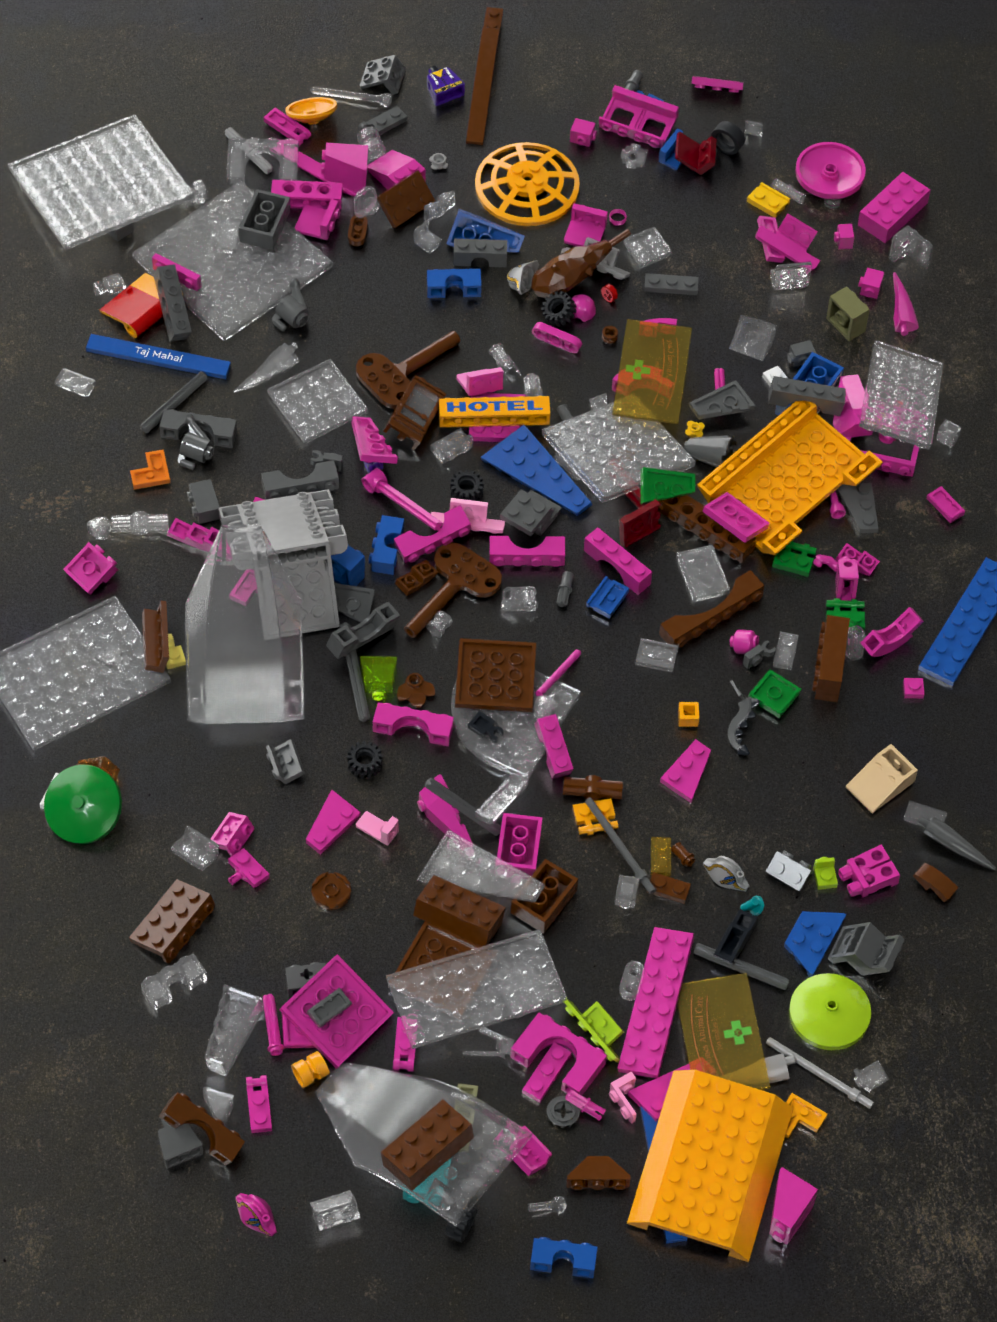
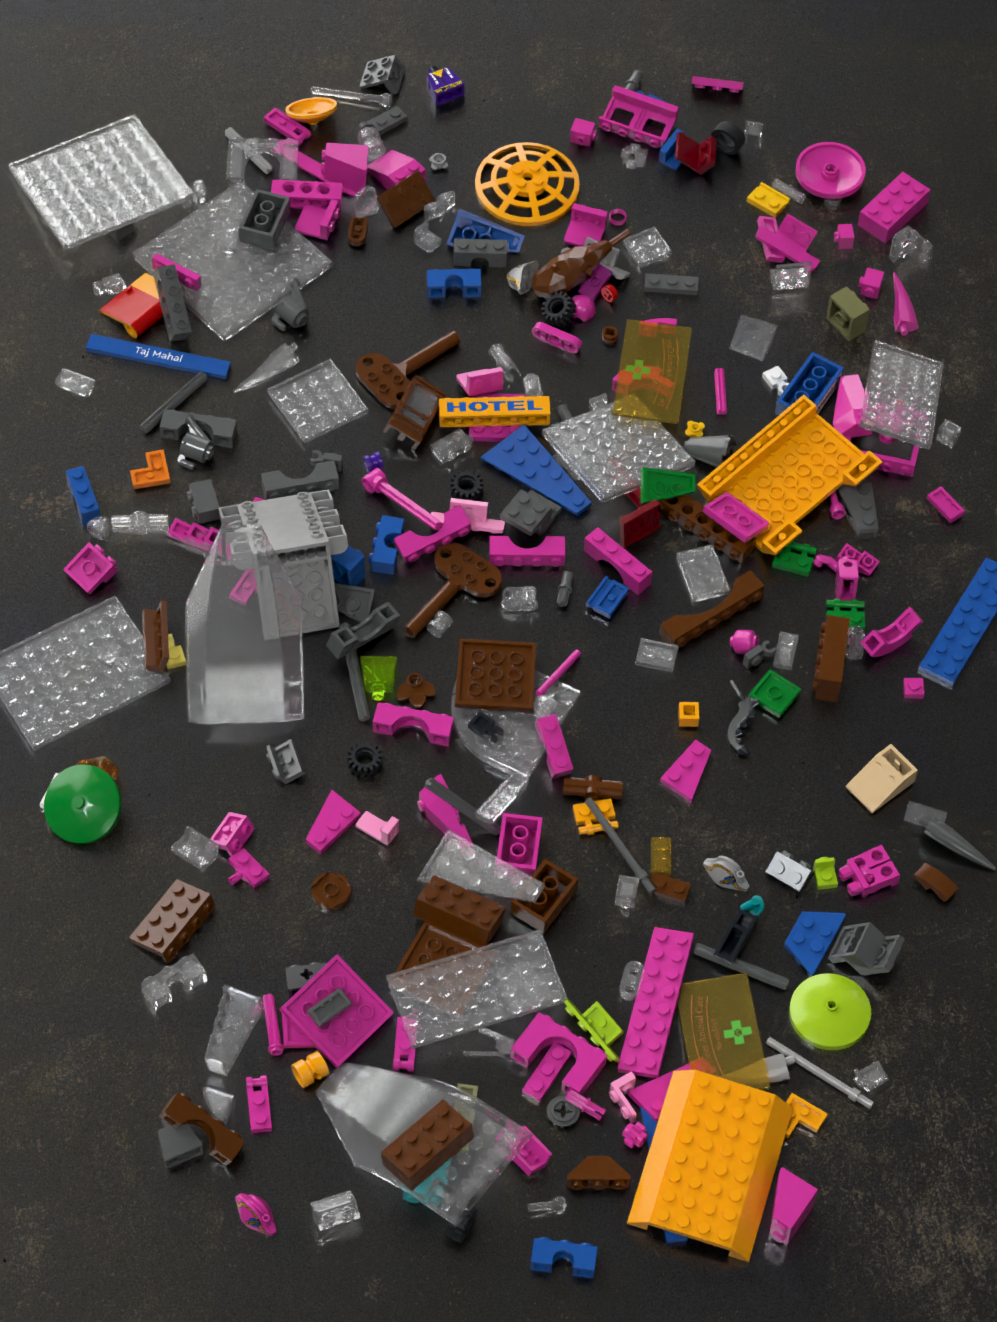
(83, 494): none -> blue arch
(370, 443): dark pink wing -> none
(417, 578): reddish brown slope -> none
(484, 76): reddish brown slope -> none
(594, 283): none -> magenta plate
(634, 1135): none -> dark pink gear
(681, 852): reddish brown pin -> none
(722, 401): dark grey wing -> none
(786, 390): dark grey arch -> none
(800, 352): dark grey brick -> none

